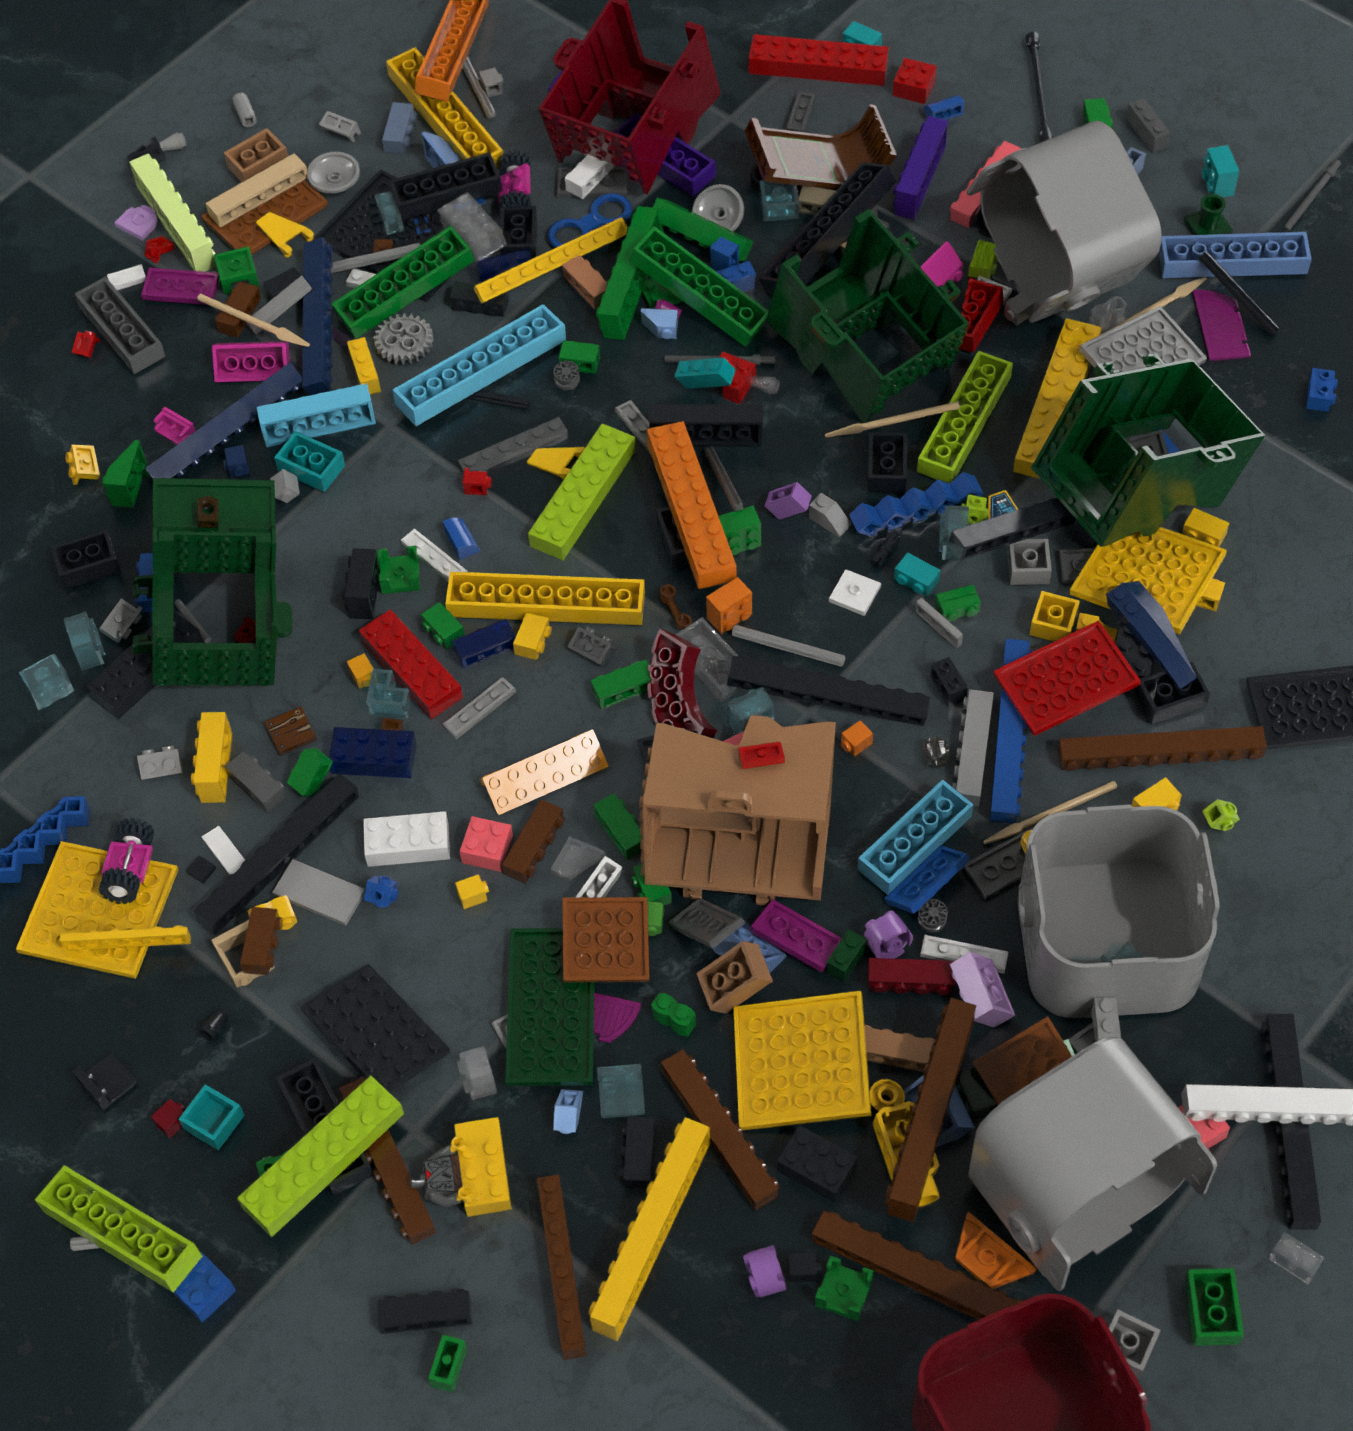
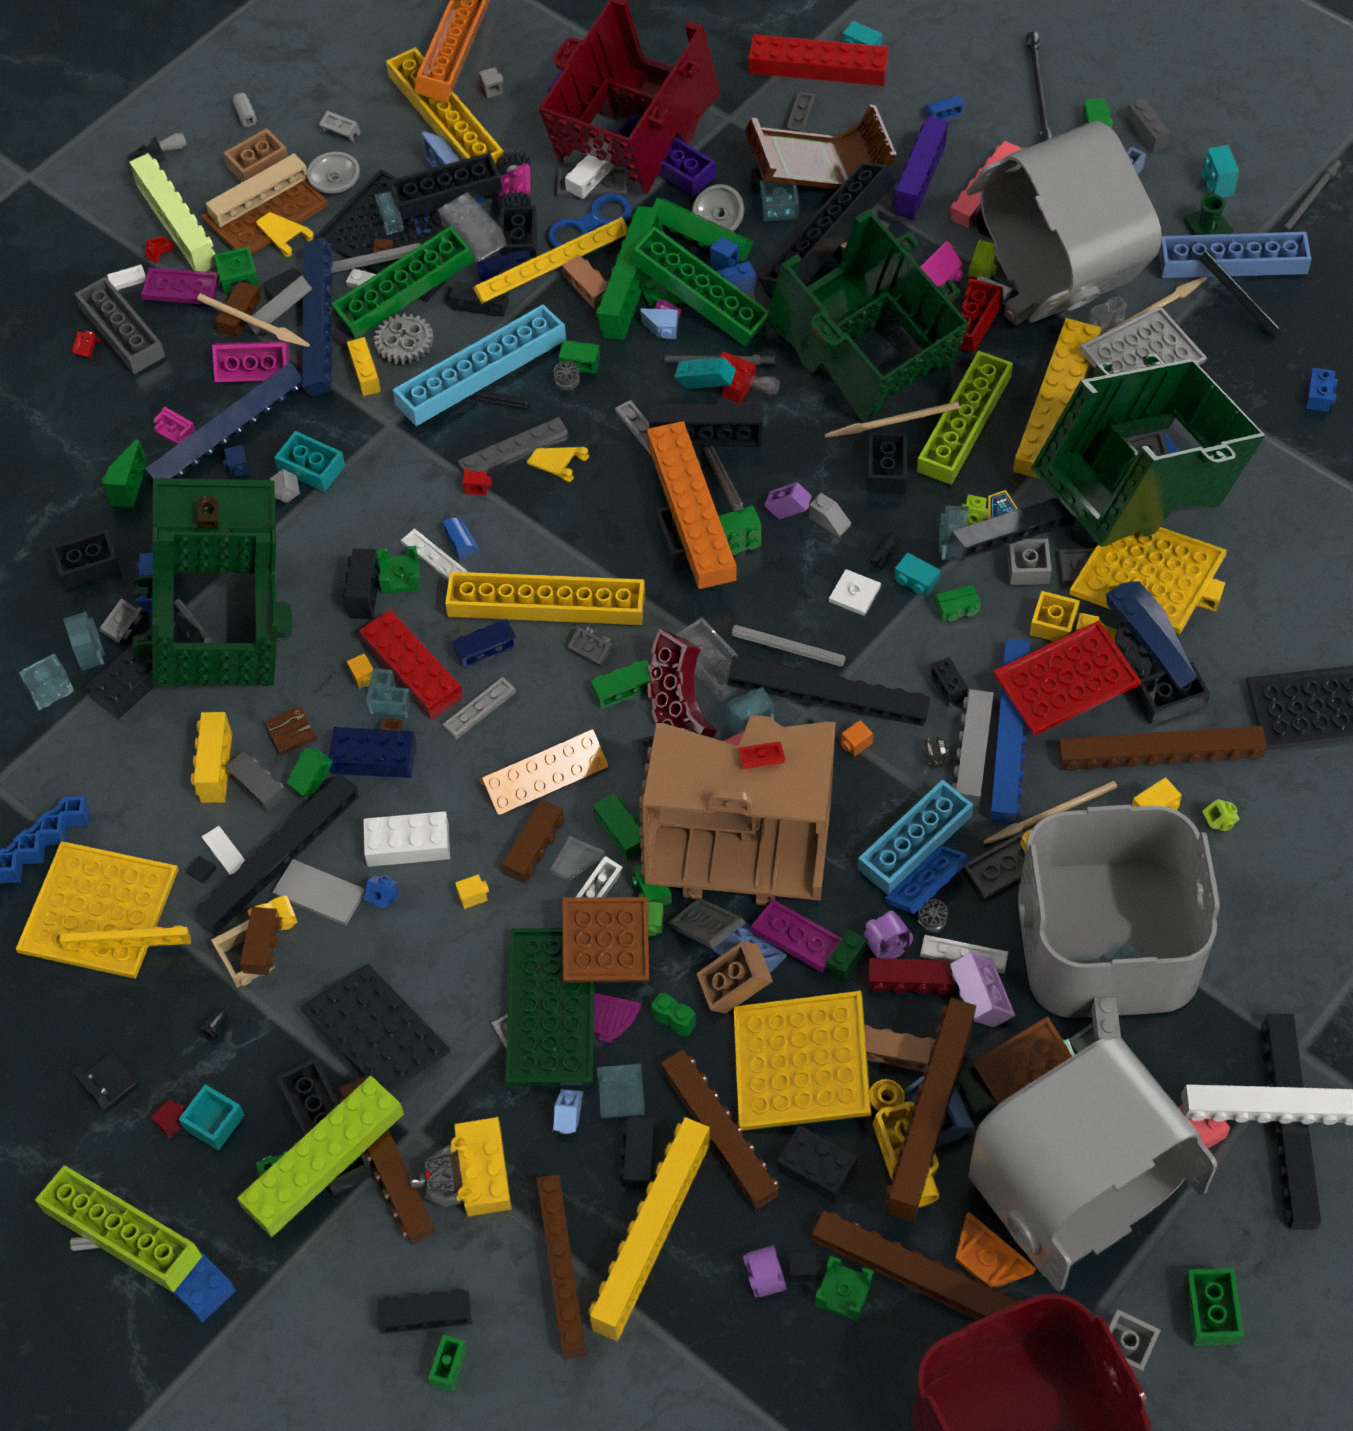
(82, 463): yellow bracket -> none
(127, 861): plate -> none
(138, 221): lavender tile -> none
(159, 763): light grey bracket -> none
(246, 632): red brick -> none
(316, 414): medium azure brick -> none
(399, 128): sand blue brick -> none
(441, 625): green brick -> none
(478, 89): light grey axle -> none
(478, 1073): clear brick -> none
(486, 843): coral brick -> none
(532, 636): yellow brick -> none
(582, 492): lime brick -> none
(667, 596): reddish brown bar -> none
(729, 605): orange brick -> none
(812, 199): dark tan brick -> none
(914, 80): red brick -> none
(914, 505): blue brick -> none
(939, 623): light grey tile -> none
(1205, 527): yellow brick -> none
(1221, 326): magenta piece -> none
(1296, 1258): clear brick -> none

